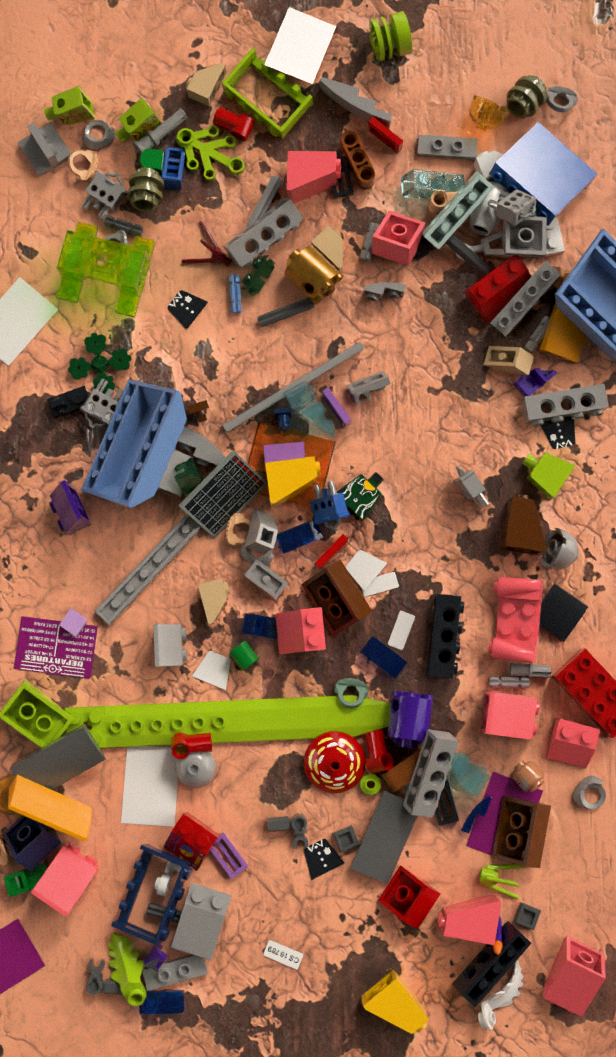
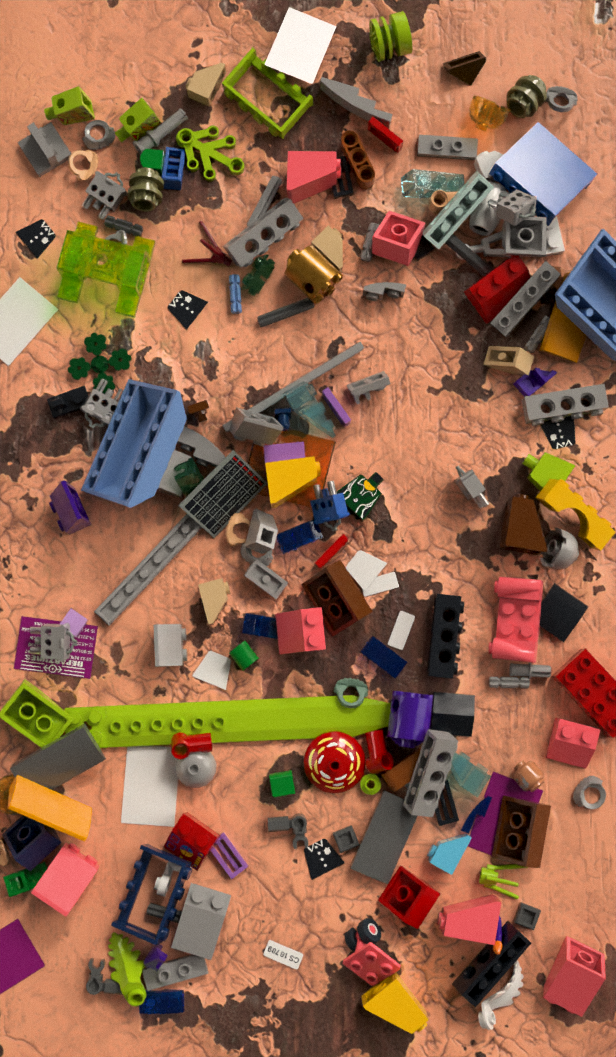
(37, 237): none -> black sticker
(53, 641): none -> light grey piece
(239, 126): red piece -> none
(255, 427): none -> light grey slope
(282, 783): none -> green piece
(368, 960): none -> coral plate
(448, 852): none -> medium azure slope
(453, 713): none -> black slope
(466, 67): none -> dark brown slope
(509, 715): coral slope -> none
(593, 529): none -> yellow arch

